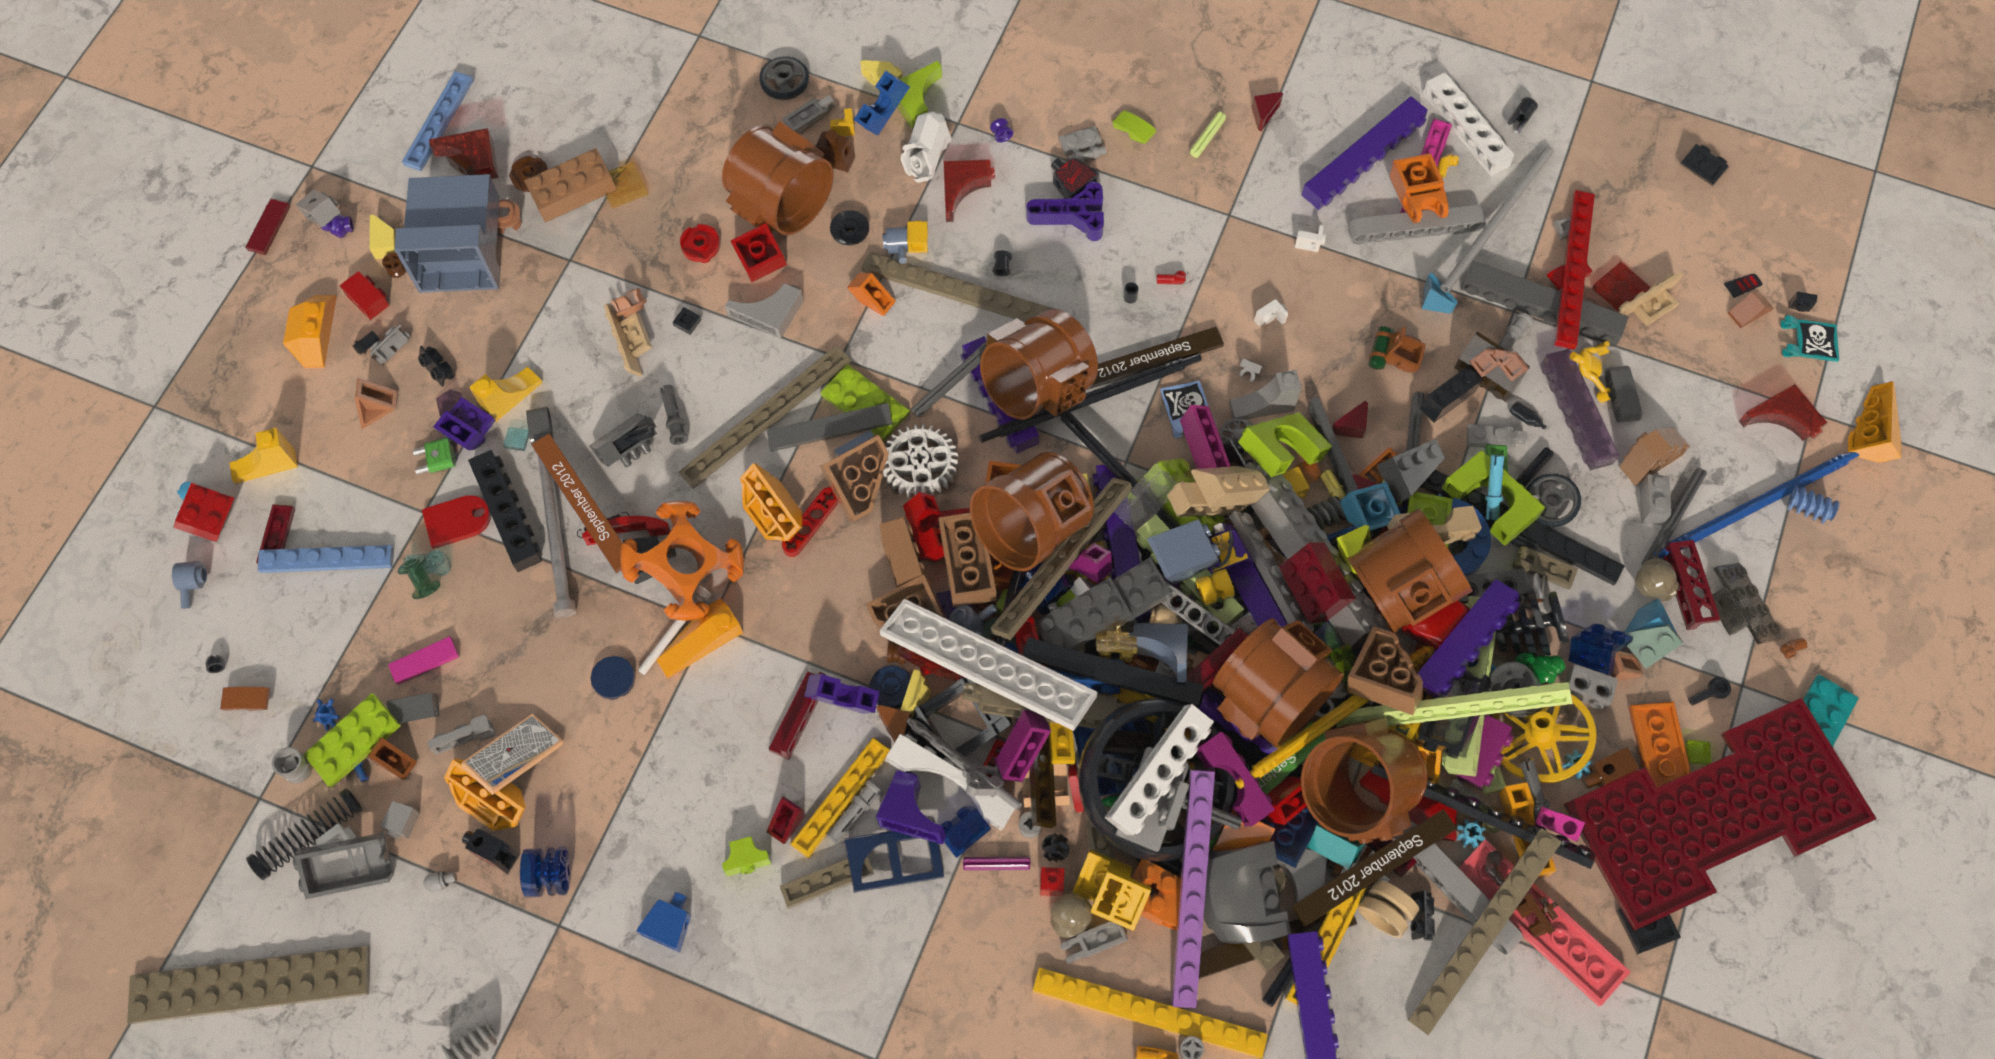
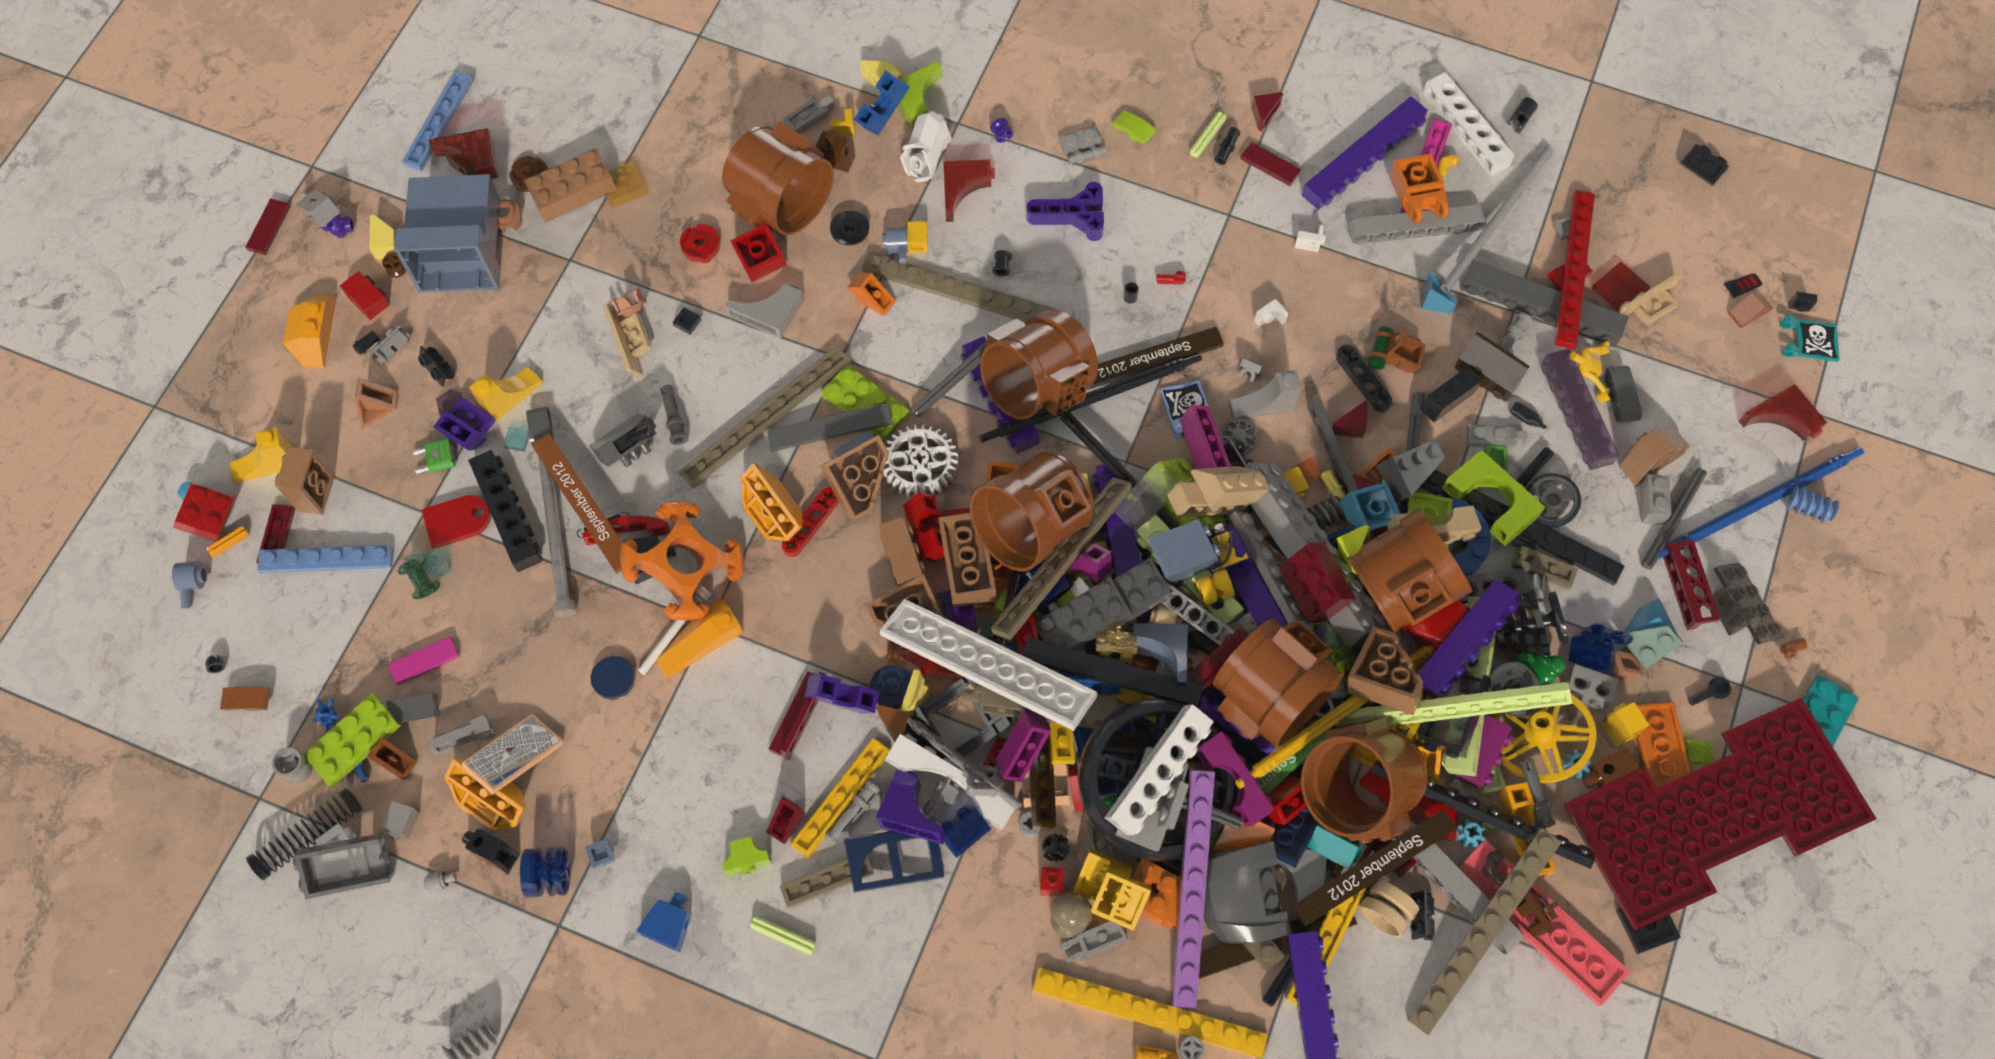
(227, 541): none -> light orange axle
(248, 985): dark tan plate -> none
(304, 480): none -> medium nougat brick
(600, 854): none -> sand blue tile
(783, 935): none -> yellowish green axle
(784, 77): dark grey wheel -> none
(943, 793): none -> light grey hinge
(970, 619): sand blue piece -> none
(996, 863): magenta axle -> none
(1072, 177): torso -> none
(1227, 146): none -> black pin
(1264, 446): lime arch -> none
(1270, 164): none -> dark red tile
(1366, 376): none -> black beam
(1494, 487): medium azure pin -> none
(1508, 361): tile -> none
(1560, 823): dark pink leg -> none
(1624, 723): none -> yellow brick
(1657, 580): dark tan hair -> none
(1878, 427): light orange wedge -> none

